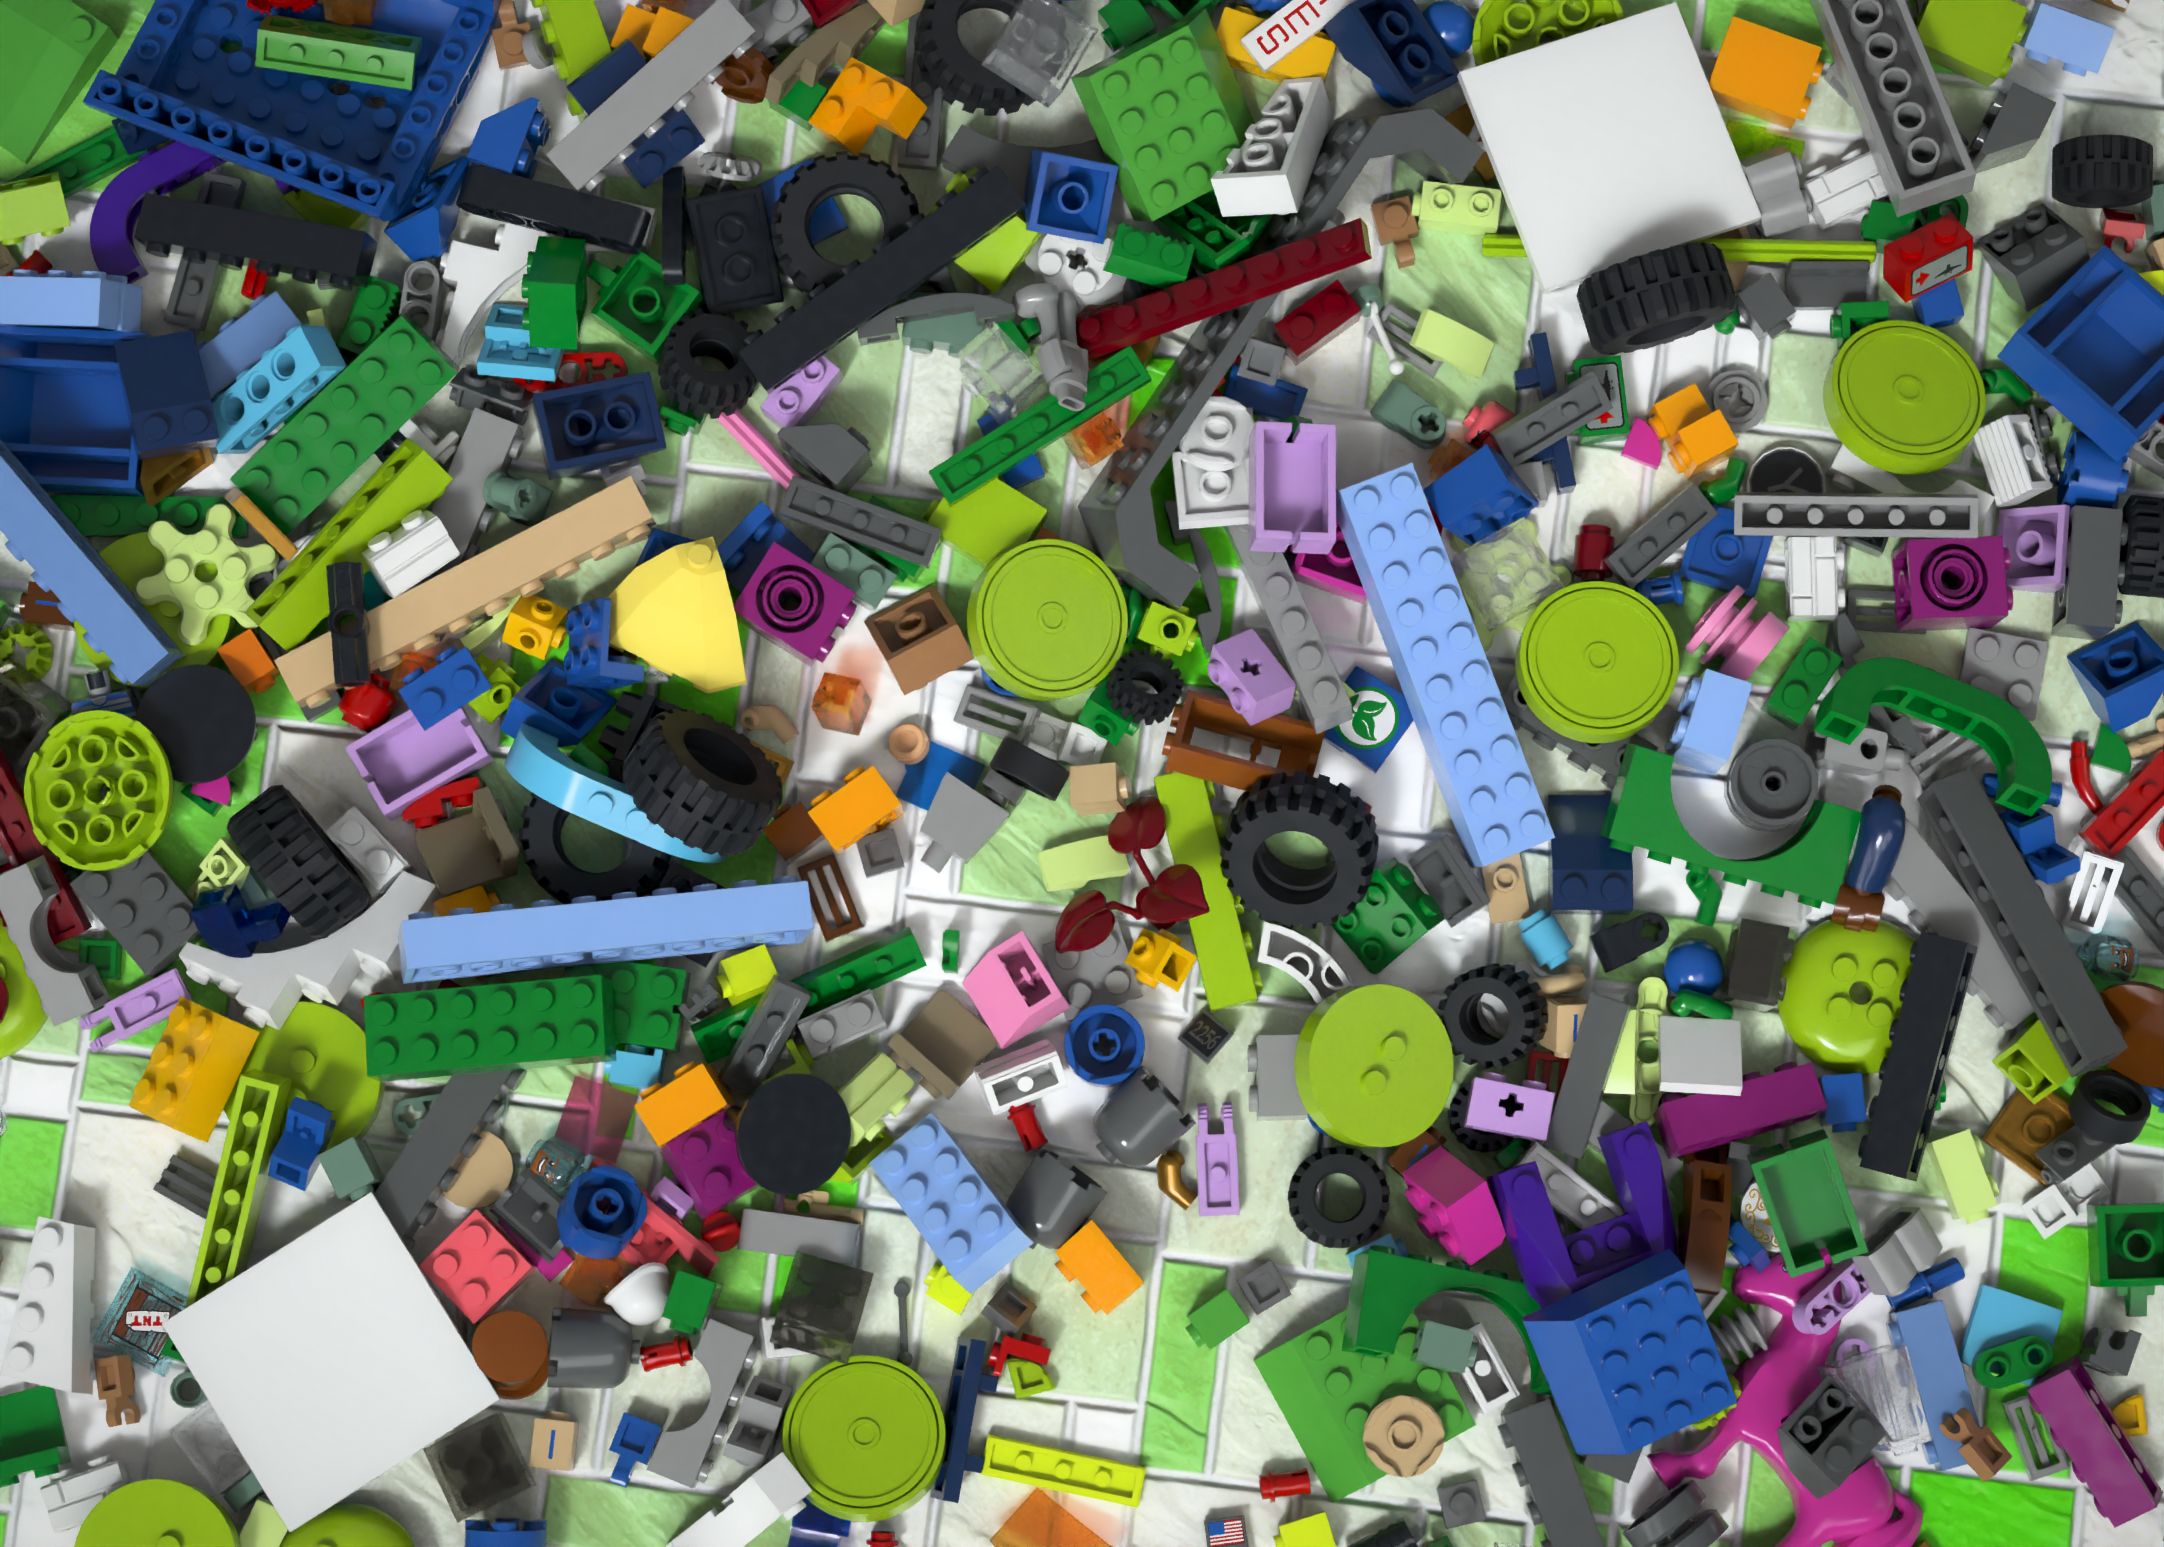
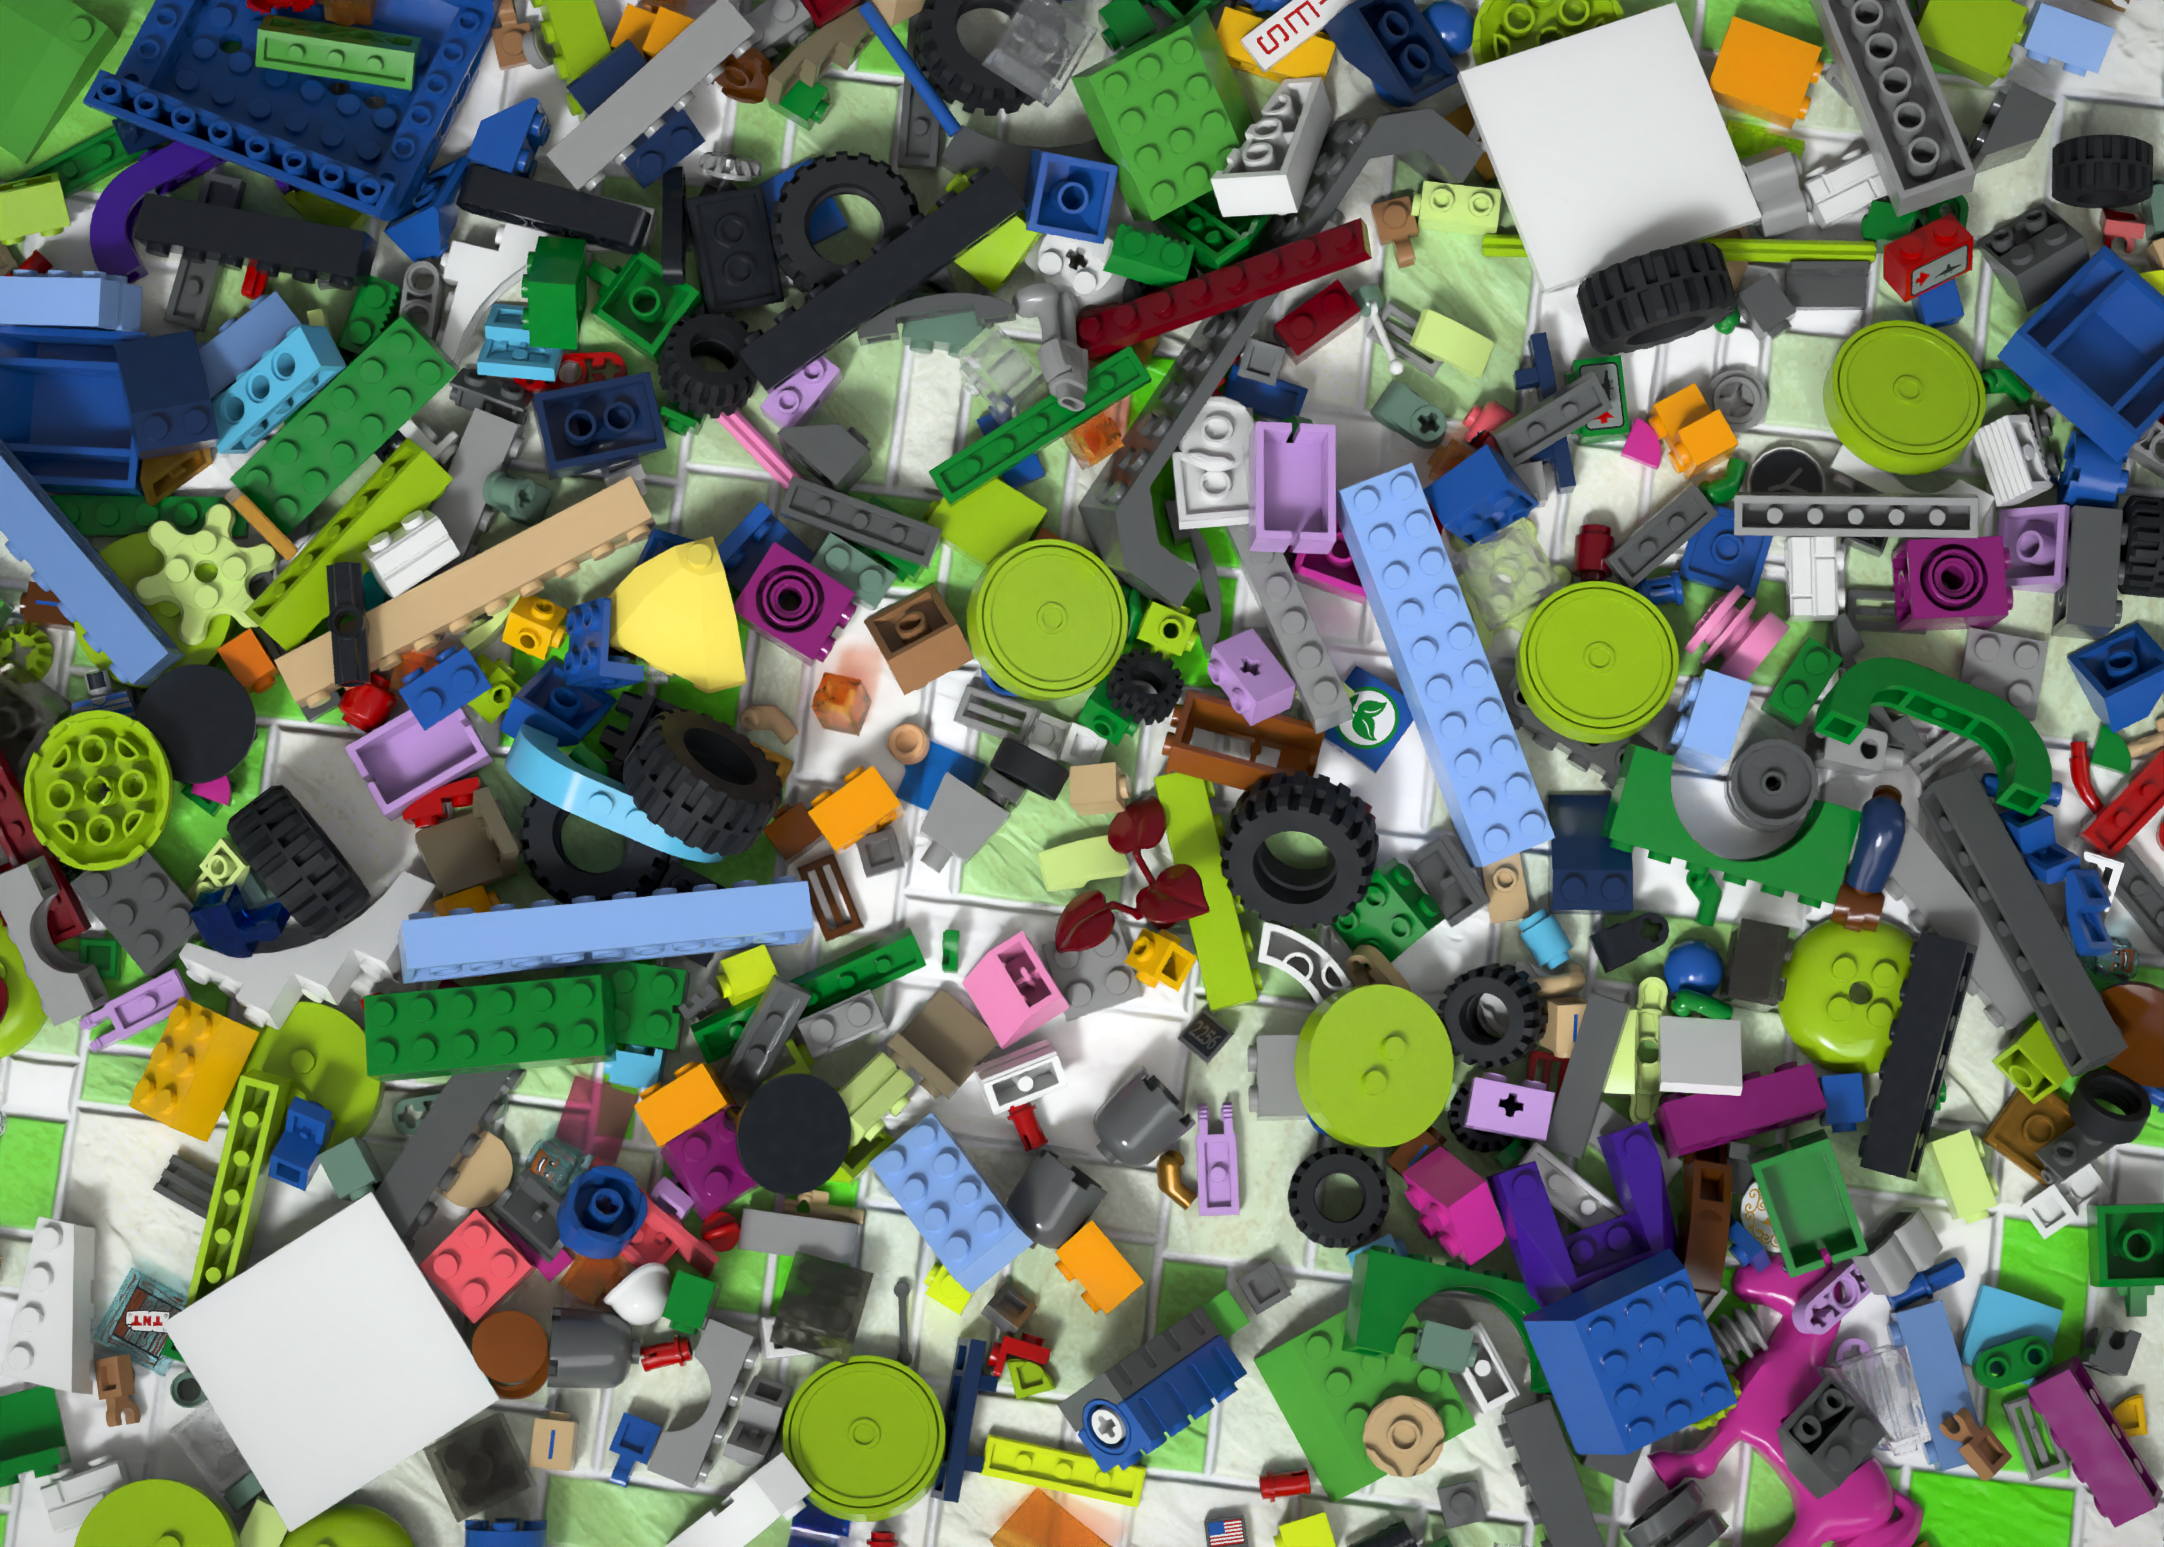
(368, 849): white brick -> none
(862, 101): light orange brick -> none
(910, 69): none -> blue bar
(1022, 334): green tile -> none
(1085, 1033): blue brick -> none
(1154, 1392): none -> piece
(1378, 972): none -> tan beam
(1858, 315): green bracket -> none
(2084, 902): none -> blue slope

